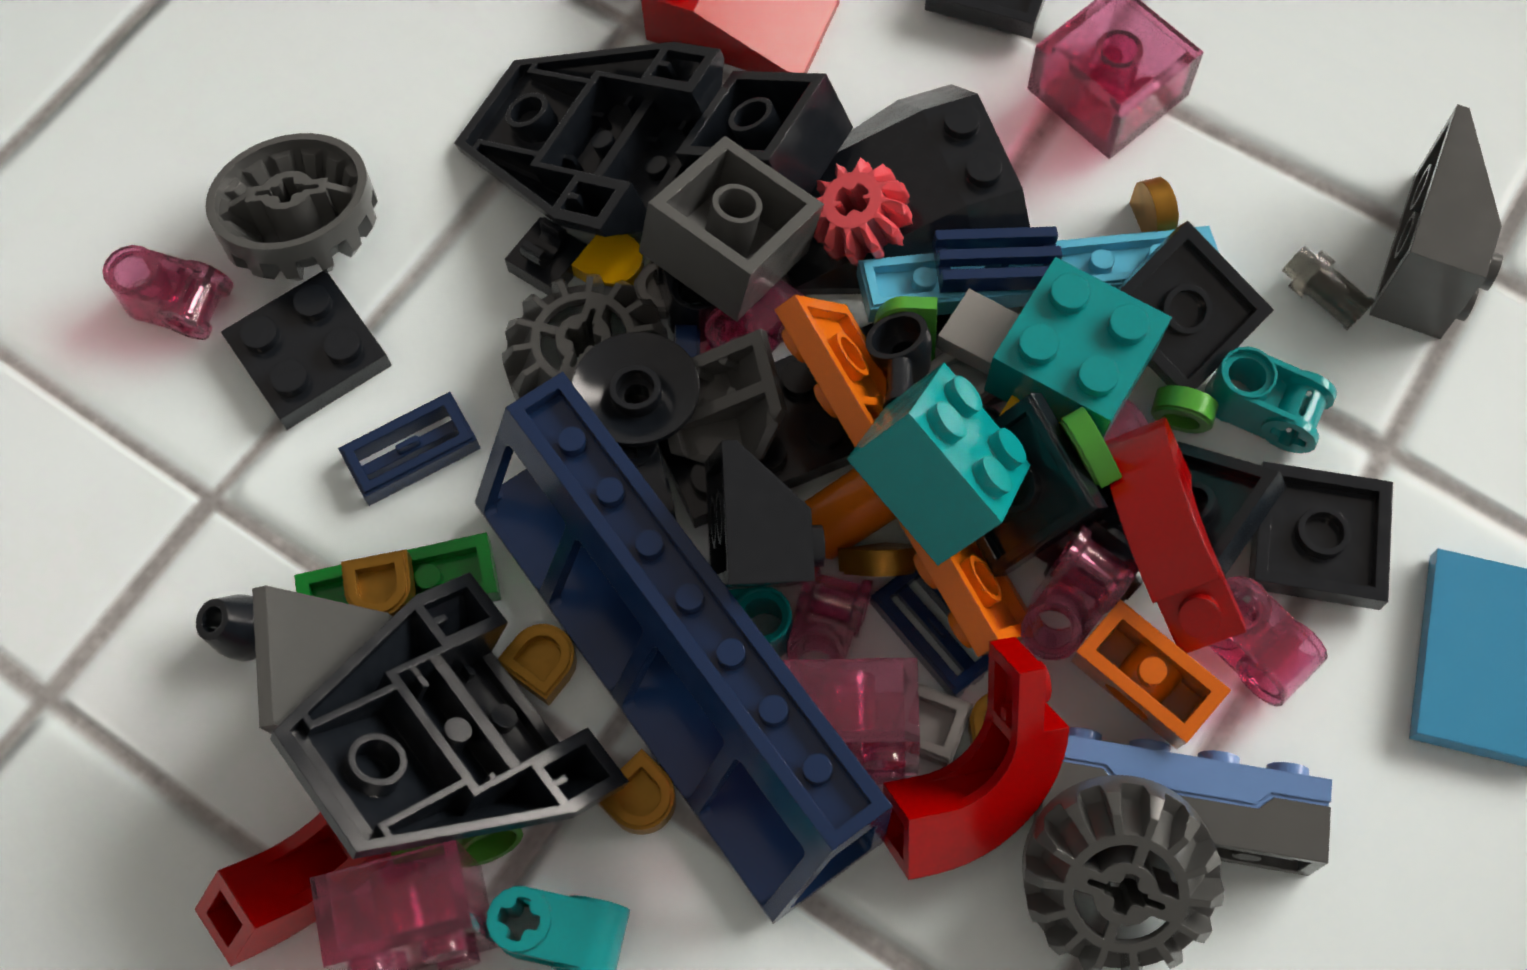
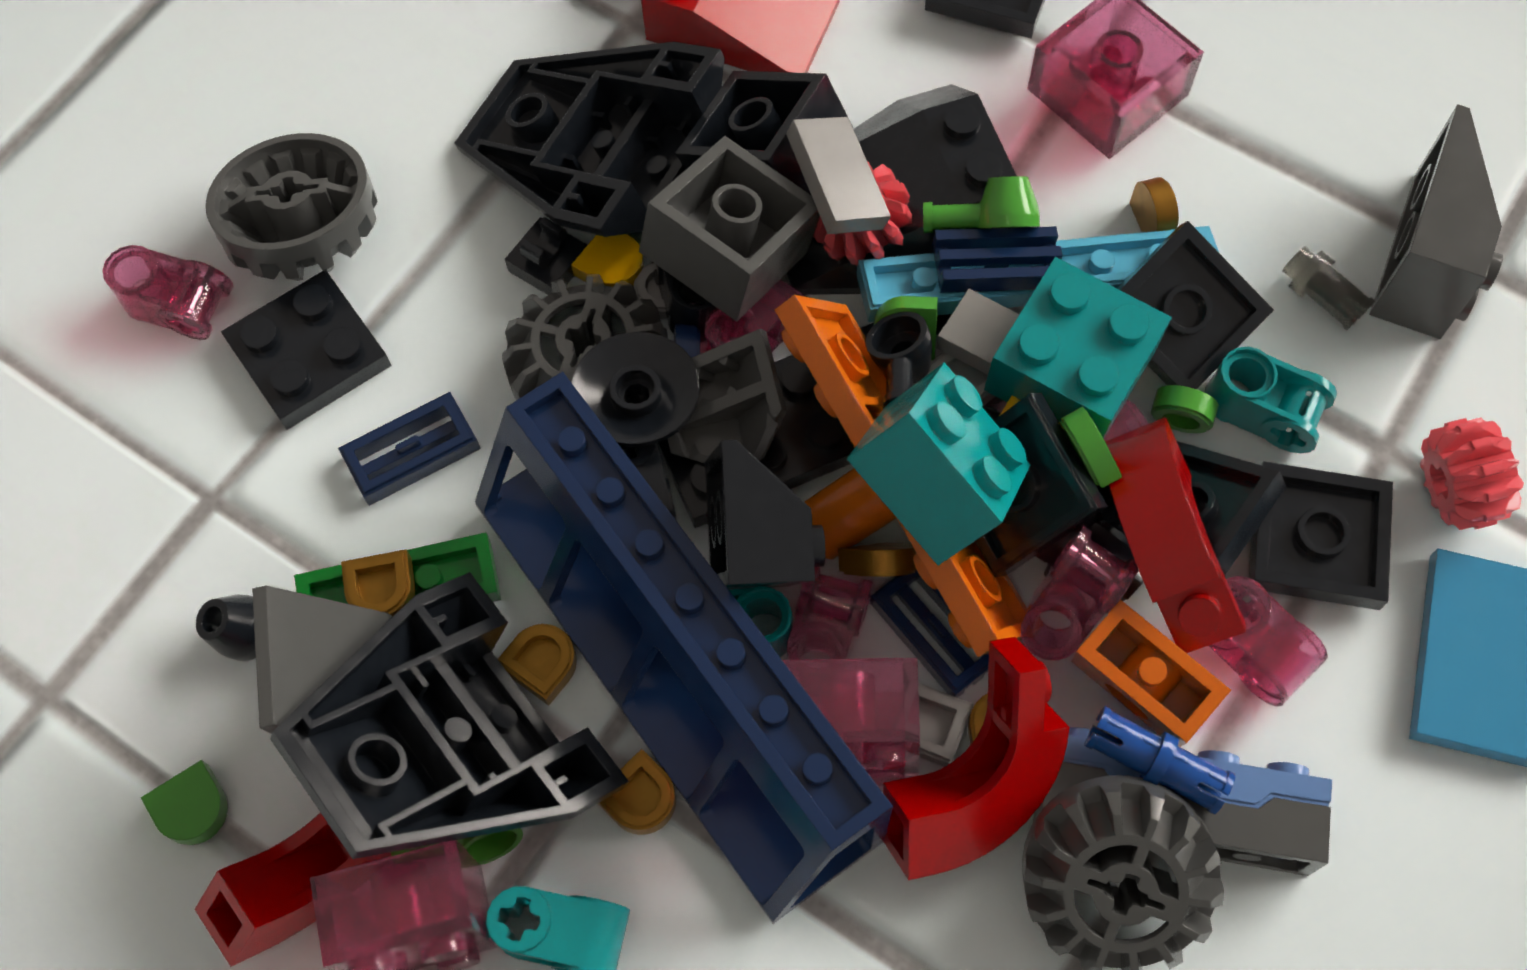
(188, 806): none -> bright green tile
(838, 175): none -> light grey tile
(1004, 204): none -> bright green bar
(1160, 760): none -> blue pin
(1471, 473): none -> coral gear

